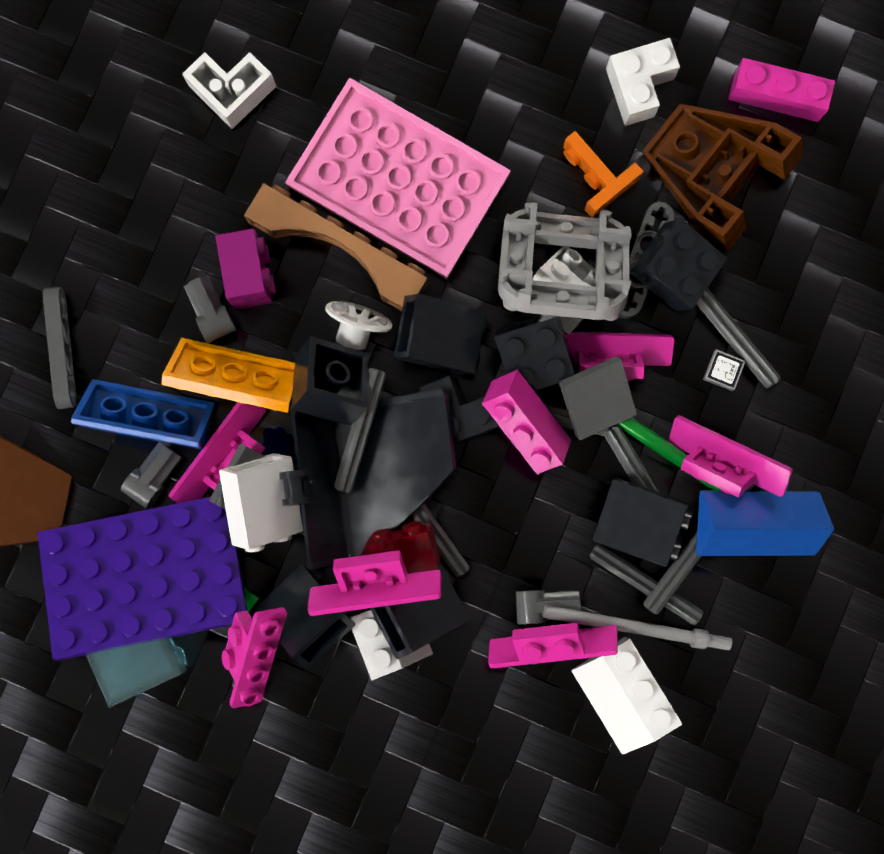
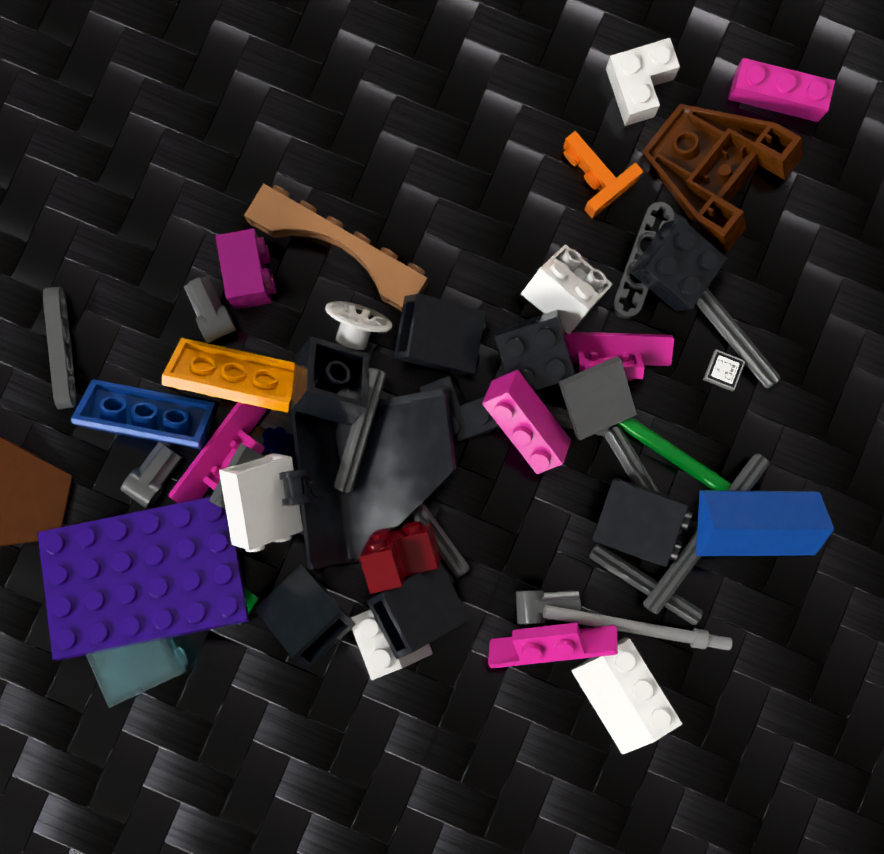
(230, 93): white brick -> none
(251, 653): dark pink bracket -> none
(373, 583): dark pink bracket -> none
(398, 178): bright pink plate -> none
(561, 299): light grey plate -> none
(726, 462): dark pink bracket -> none

